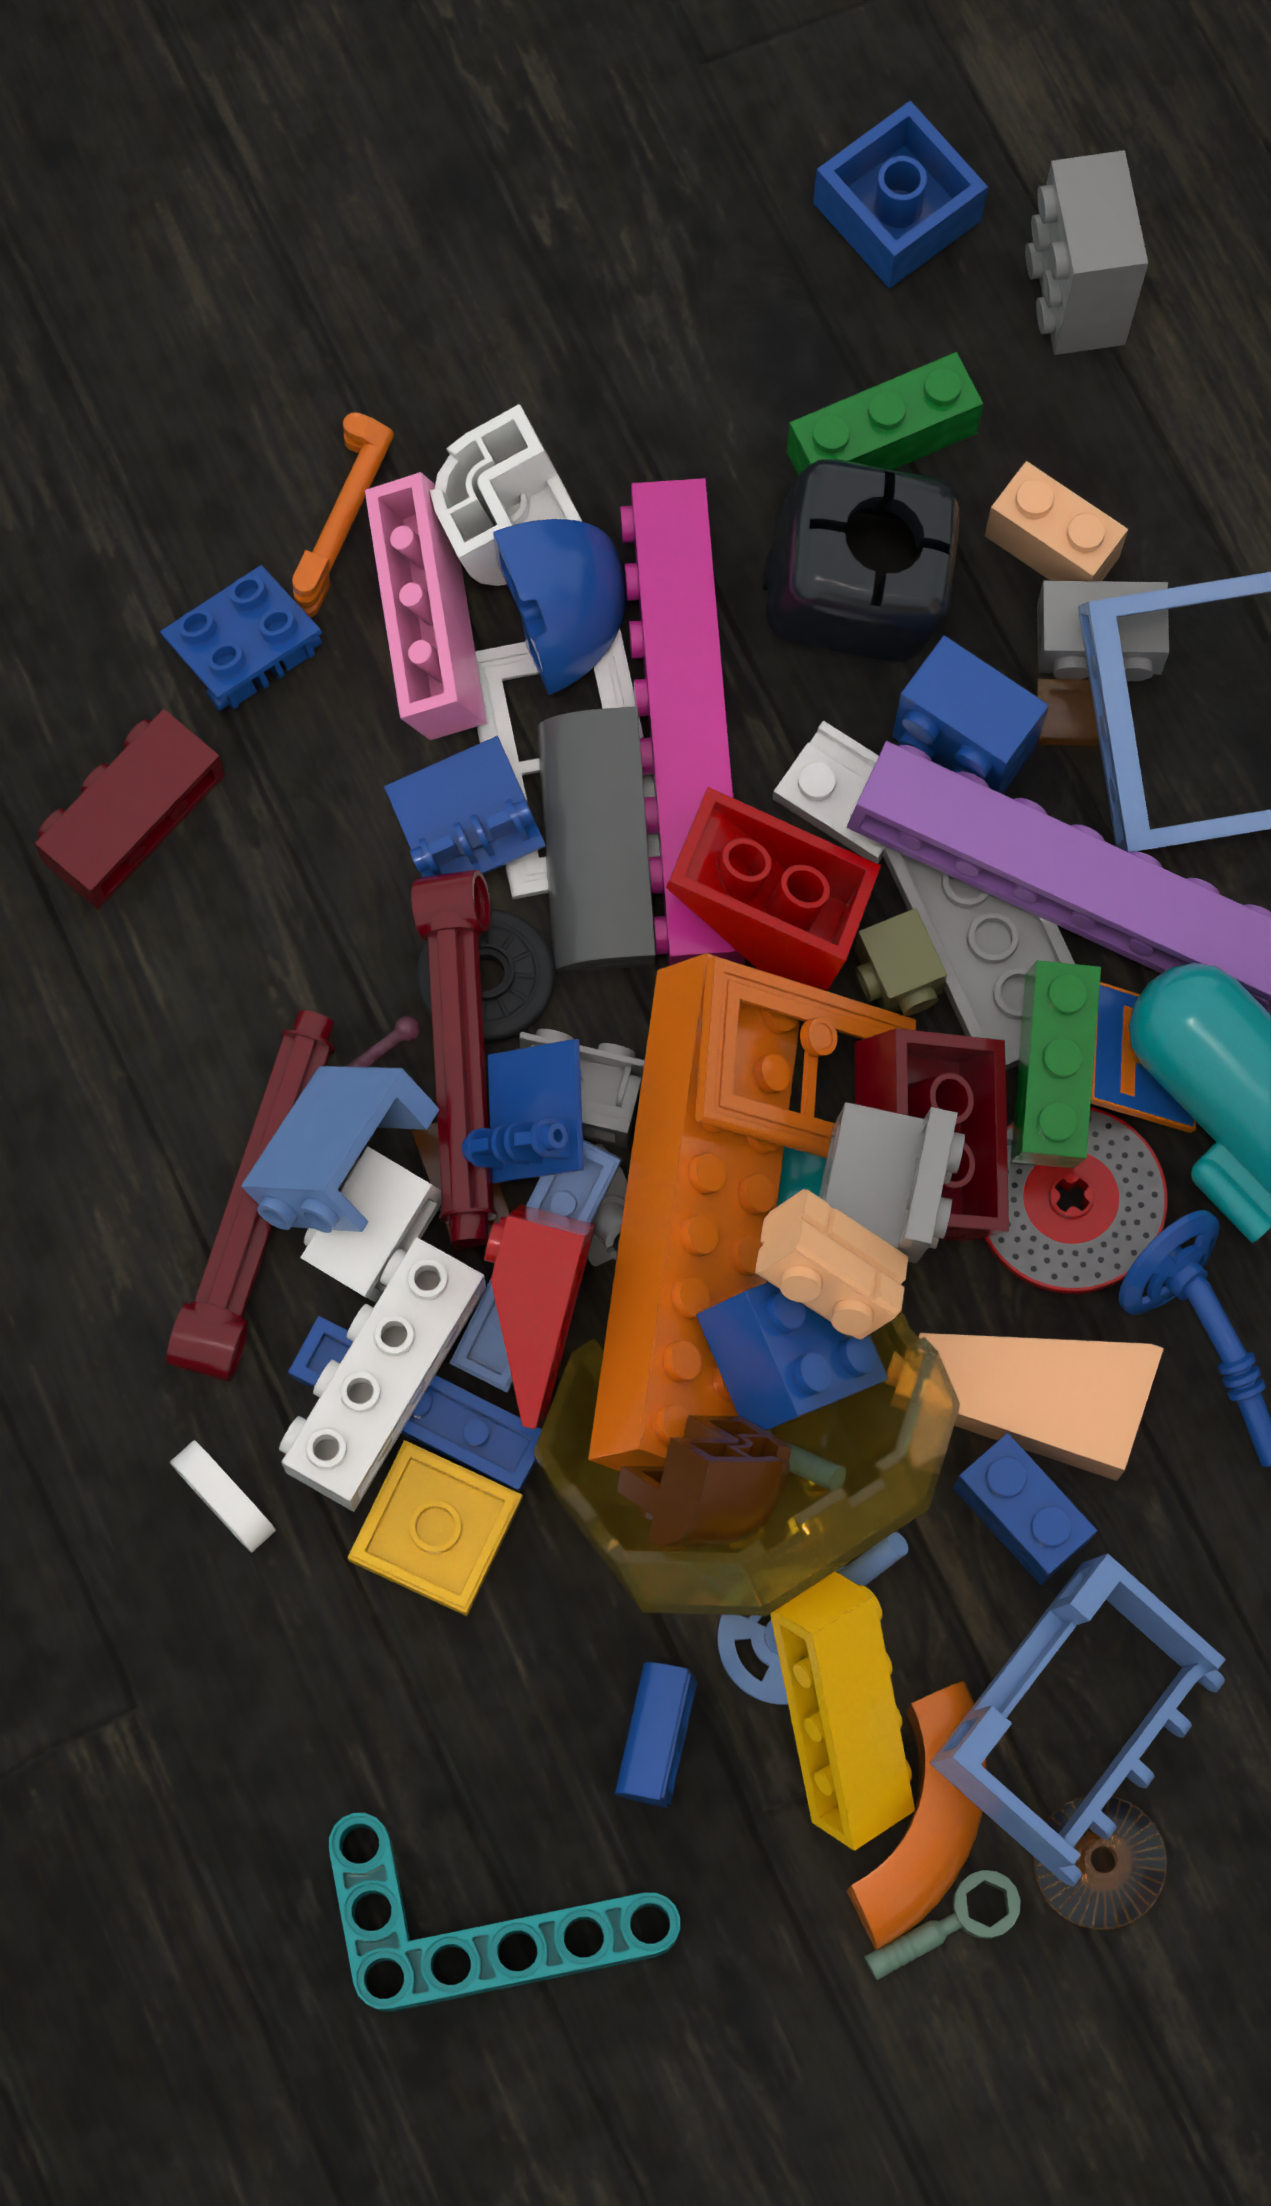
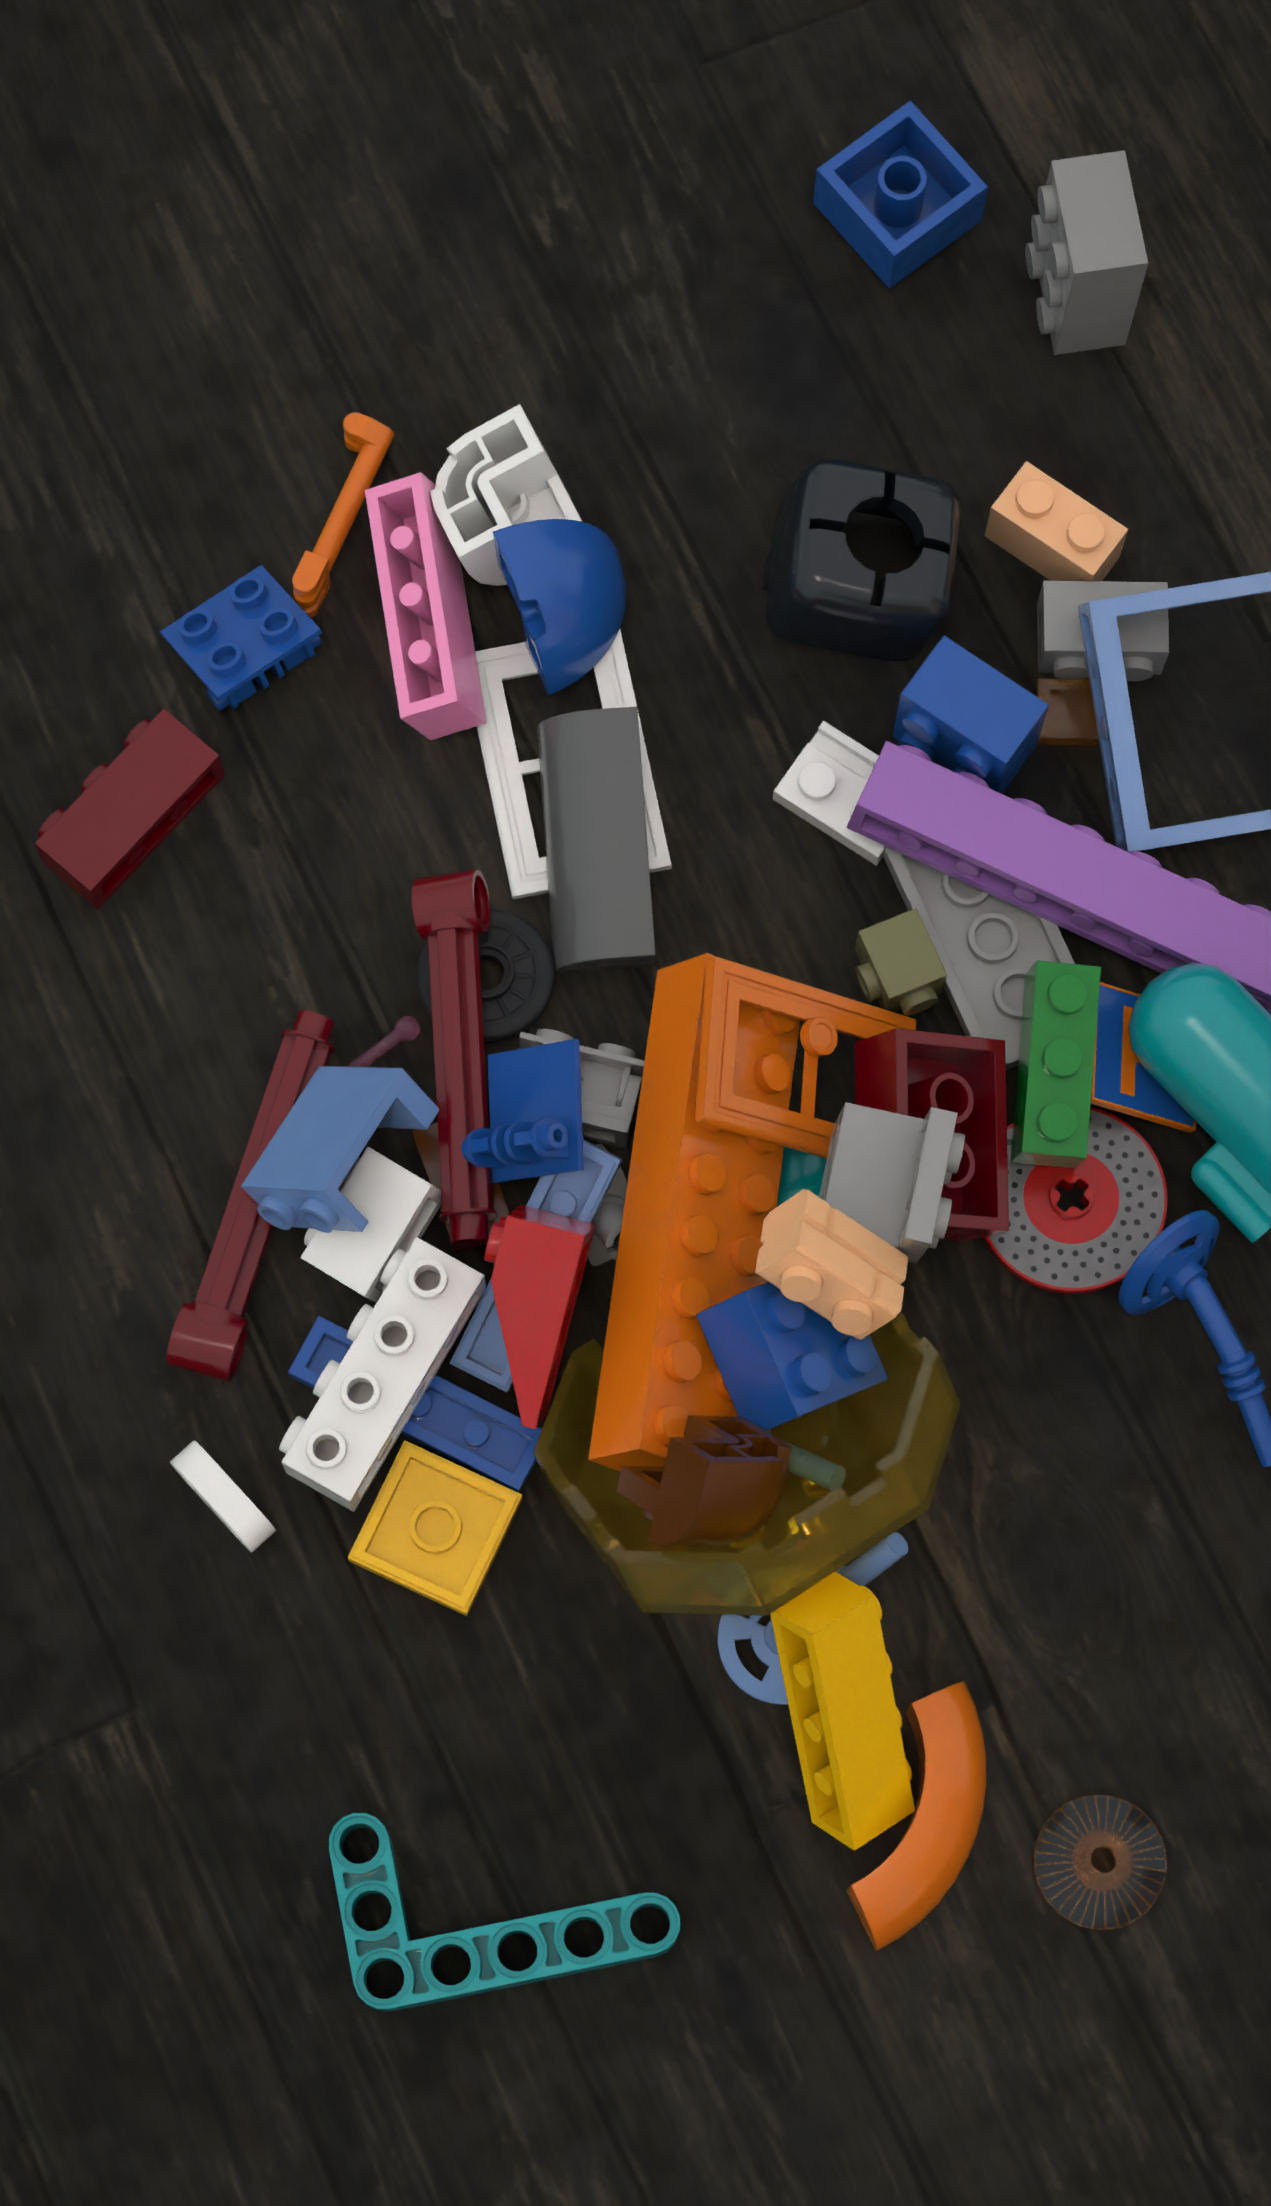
(465, 813): blue hinge -> none
(656, 1734): blue brick -> none
(679, 689): dark pink brick -> none
(772, 889): red slope -> none
(892, 420): green brick -> none
(934, 1932): sand green piece -> none
(987, 1720): medium blue hinge -> none
(1024, 1508): blue brick -> none
(1053, 1395): light nougat slope -> none

